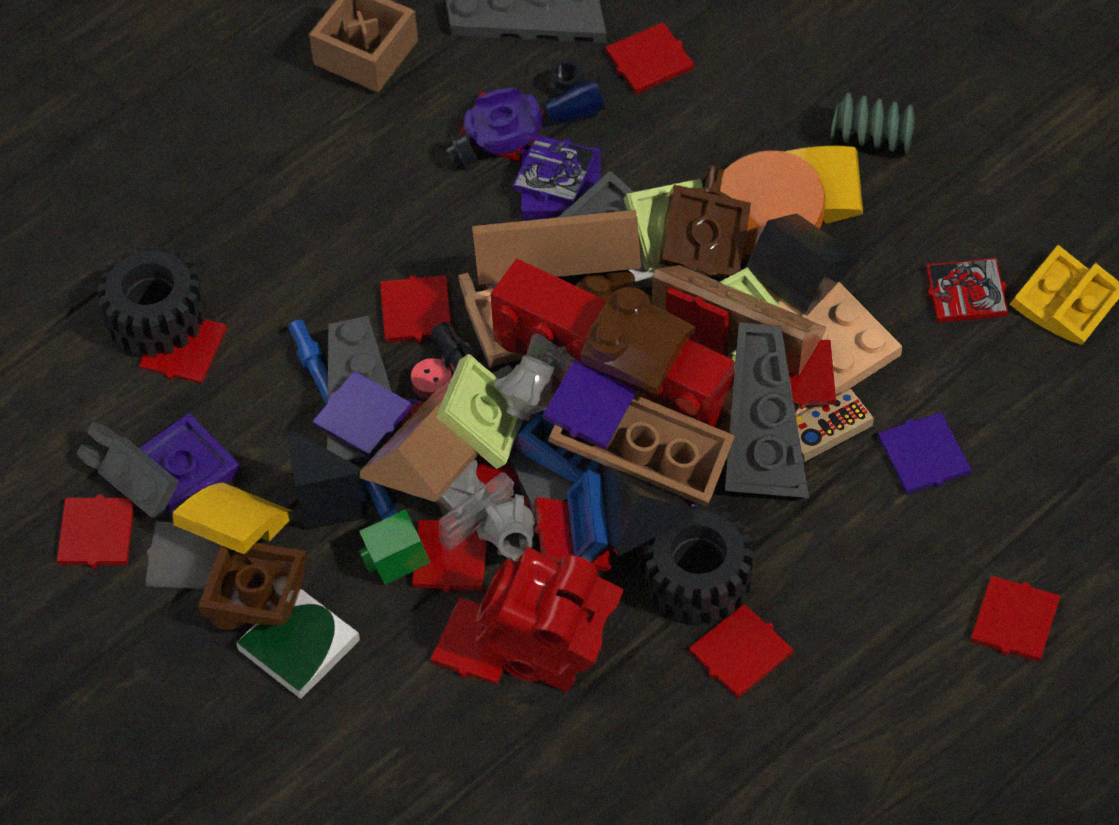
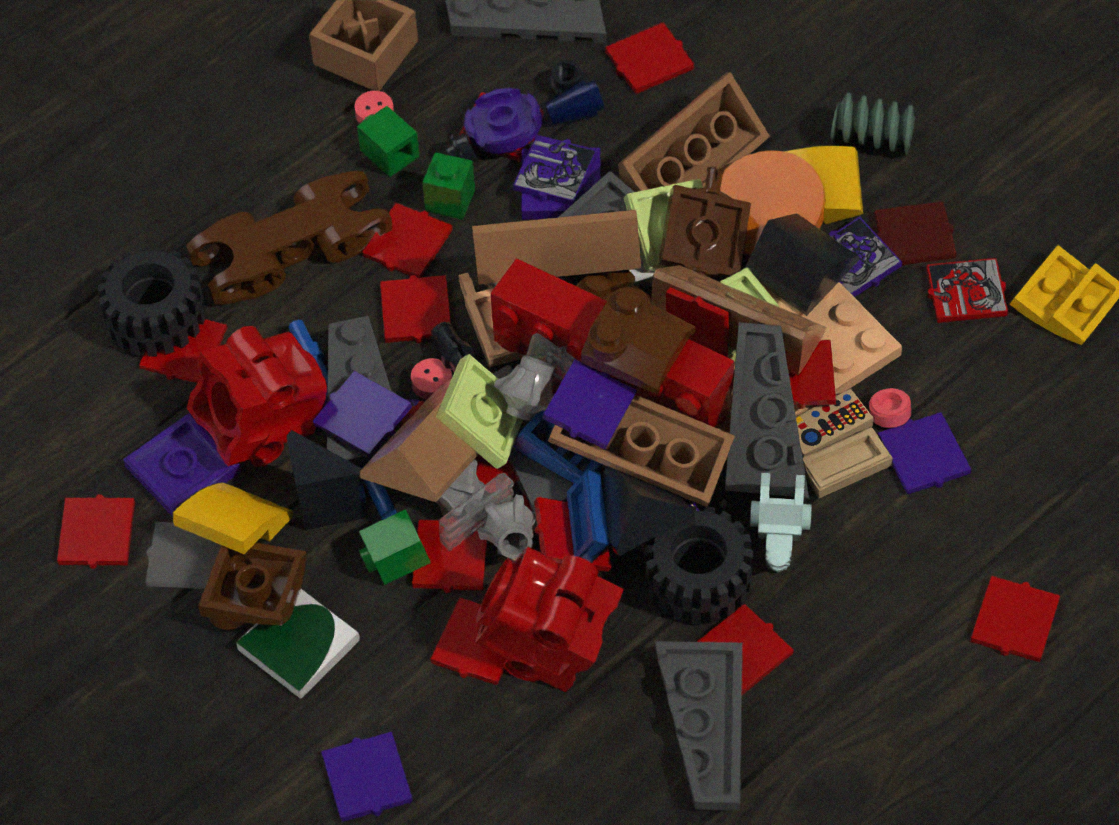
(129, 470): dark grey hinge -> none
(256, 394): none -> red piece
(266, 247): none -> reddish brown piece
(366, 776): none -> dark purple piece
(371, 103): none -> coral tile
(388, 141): none -> green brick
(410, 243): none -> red piece
(449, 186): none -> green brick
(706, 133): none -> medium nougat slope
(706, 708): none -> dark grey wing
(780, 522): none -> light aqua hinge
(846, 462): none -> tan tile
(875, 257): none -> piece
(890, 407): none -> coral tile
(917, 232): none -> clear red piece

